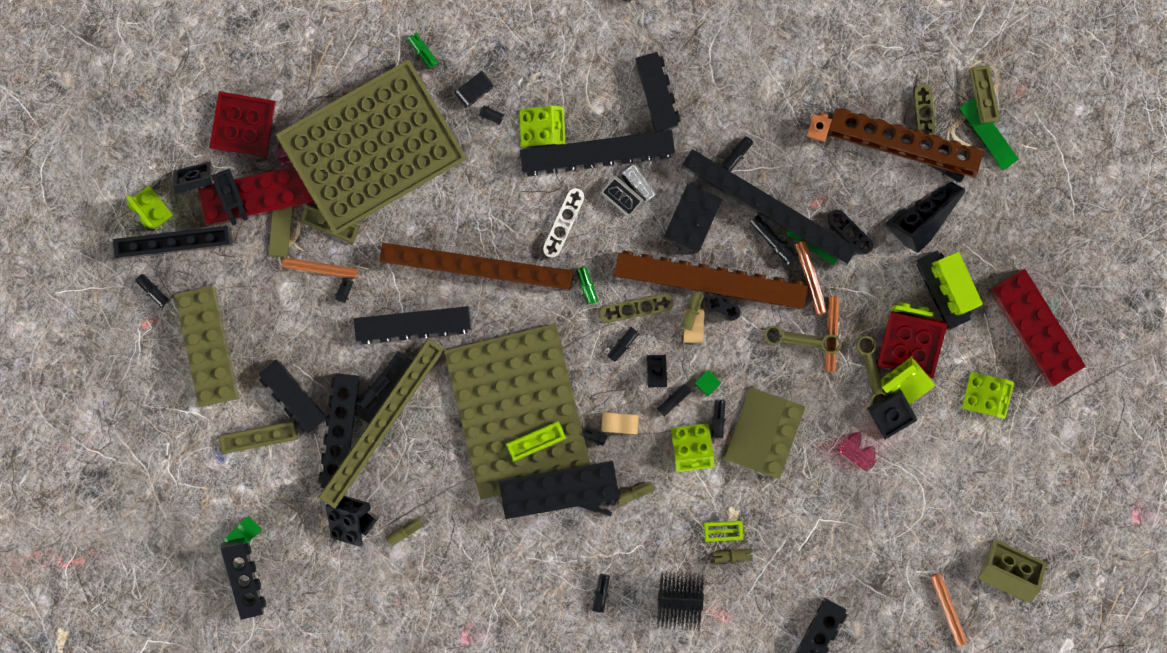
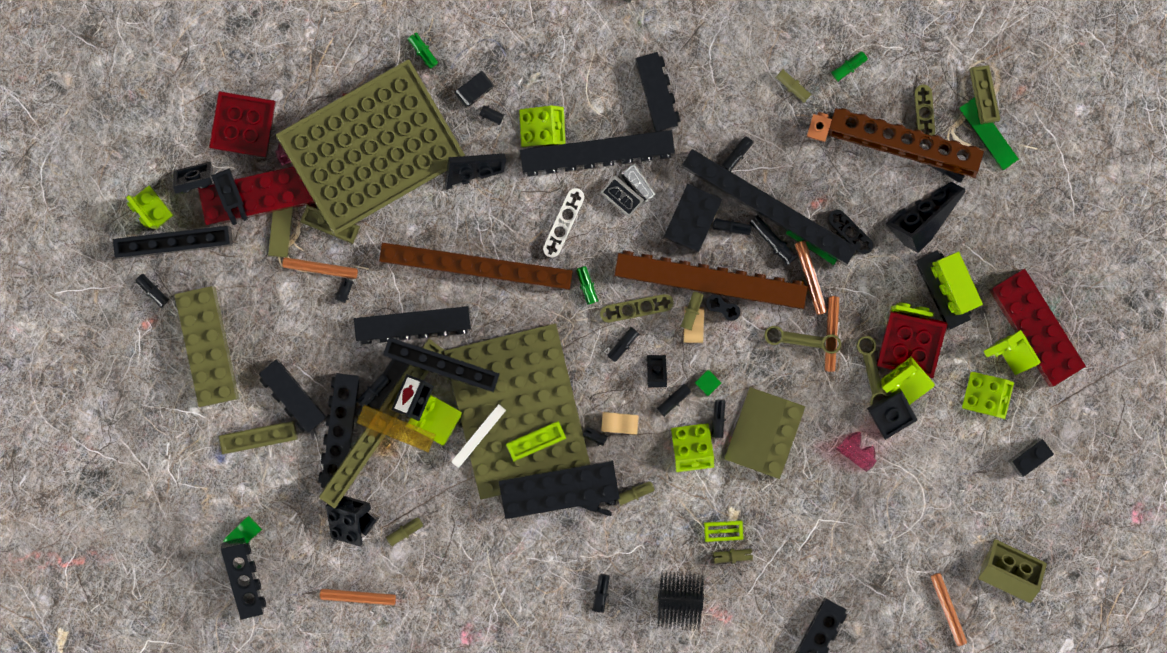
(359, 597): none -> nougat axle
(396, 428): none -> clear yellow tile
(412, 397): none -> black brick
(439, 419): none -> lime bracket
(441, 364): none -> black brick
(469, 167): none -> black wing
(478, 436): none -> white beam
(731, 226): none -> black axle
(793, 85): none -> olive pin
(849, 66): none -> green axle
(1015, 351): none -> lime bracket
(1031, 457): none -> black brick

